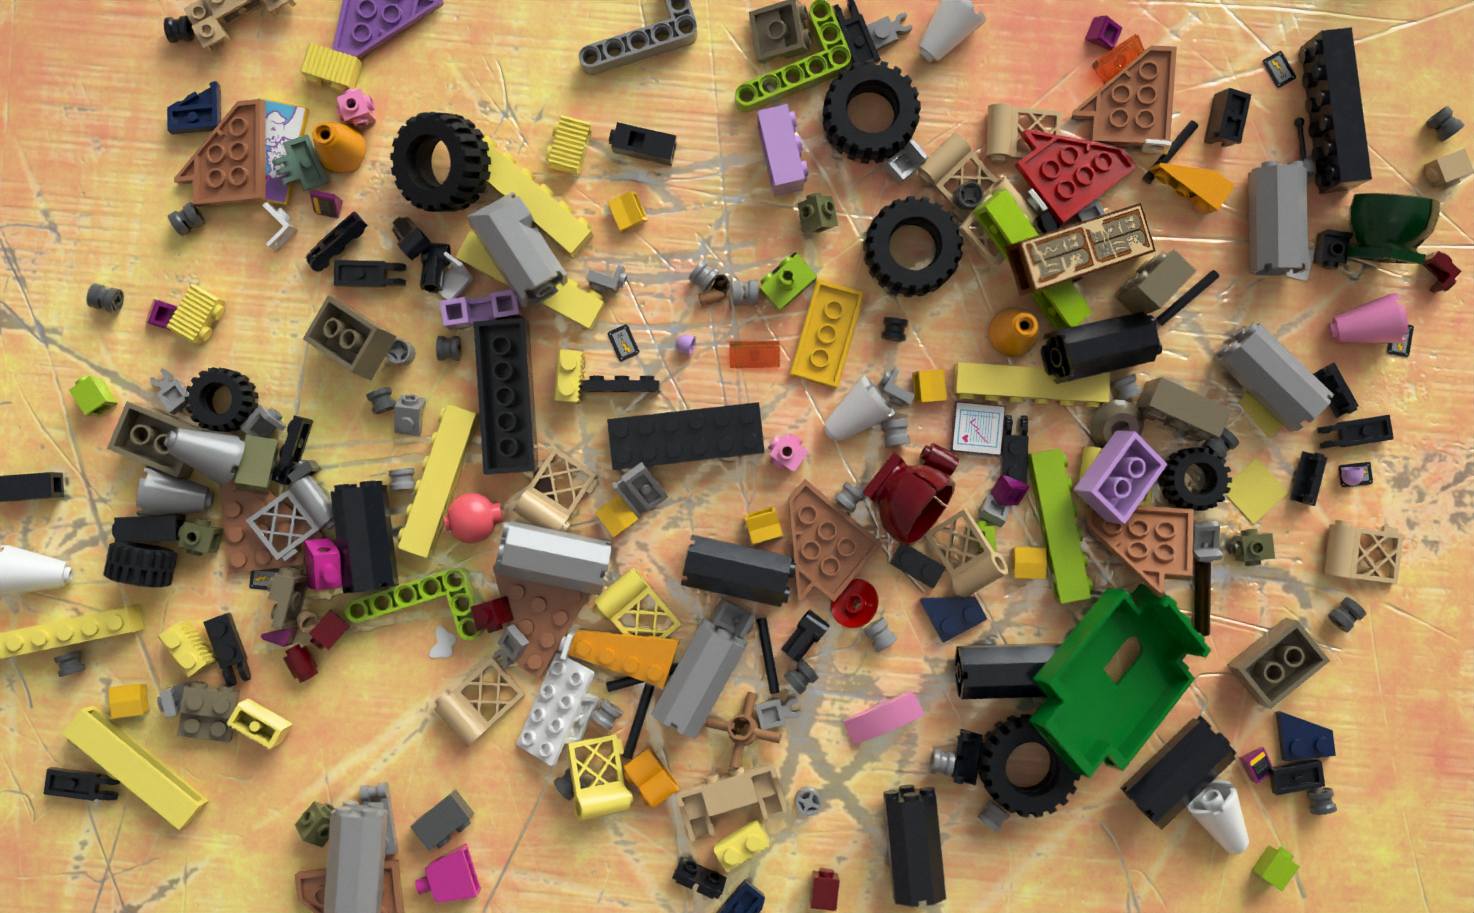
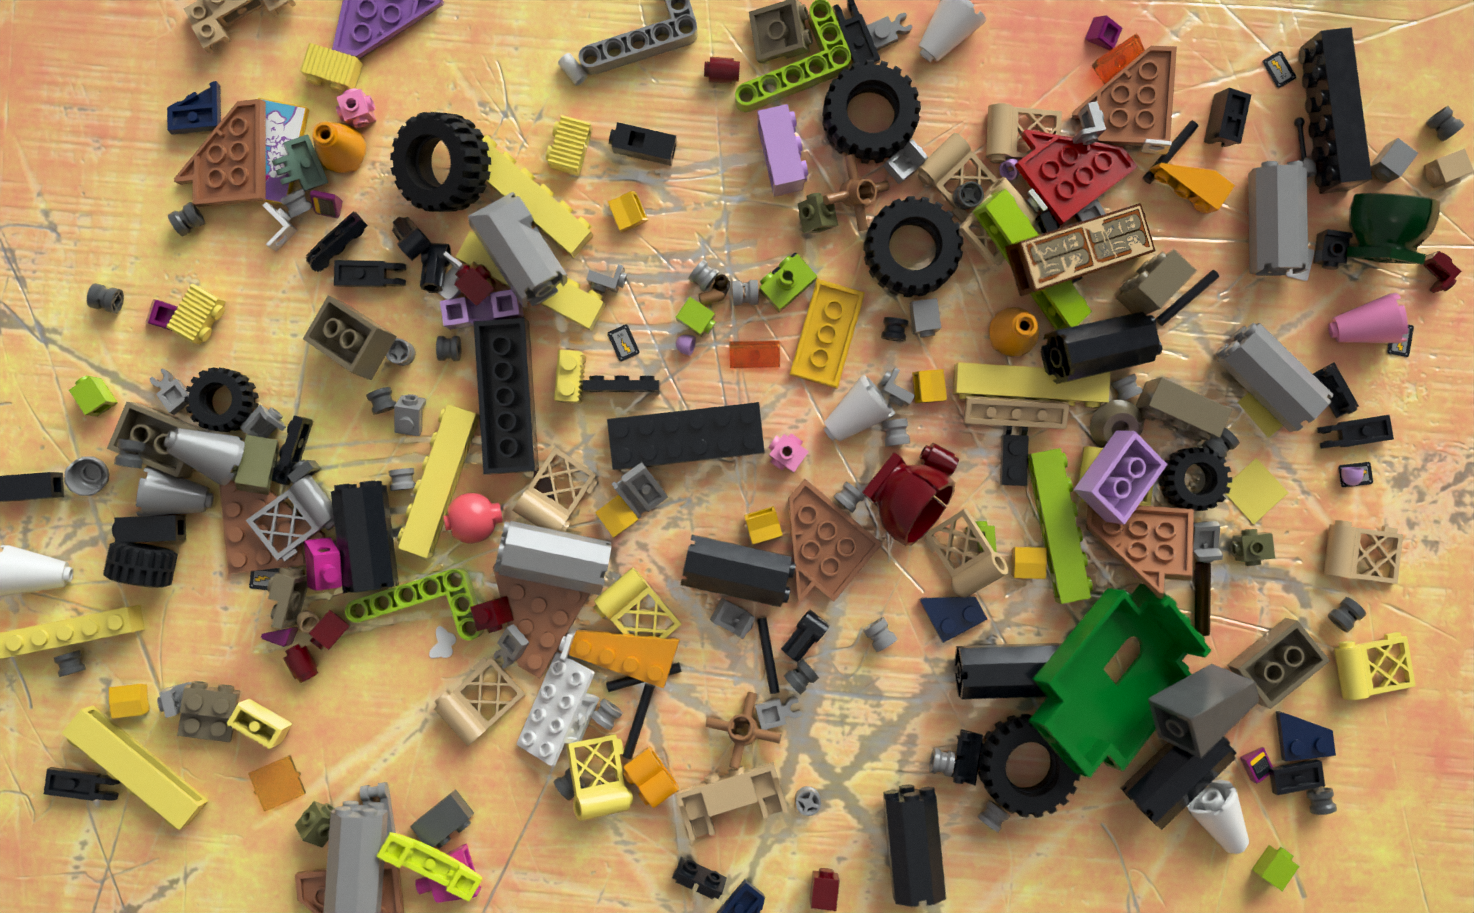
(86, 476): none -> light grey hair
(129, 459): none -> dark grey wheel
(178, 29): black wheel -> none
(187, 648): light yellow brick -> none
(199, 537): olive brick -> none
(228, 647): black hinge -> none
(277, 783): none -> clear yellow piece
(296, 203): none -> light grey wheel
(430, 863): none -> neon yellow slope
(474, 282): none -> dark red brick
(572, 69): none -> white piece
(696, 317): none -> lime brick
(699, 678): light grey brick -> none
(722, 70): none -> dark red brick
(741, 844): light yellow brick -> none
(844, 606): red dish -> none
(856, 192): none -> medium nougat bar
(884, 717): bright pink slope -> none
(917, 565): black plate -> none
(925, 317): none -> light grey brick
(977, 428): white tile -> none
(993, 512): light grey plate -> none
(1004, 172): none -> lavender hinge
(1009, 491): magenta slope -> none
(1016, 412): none -> tan plate
(1092, 123): none -> light grey bracket
(1202, 708): none -> dark grey slope
(1308, 478): black hinge -> none
(1355, 669): none -> light yellow piece
(1393, 160): none -> light grey brick

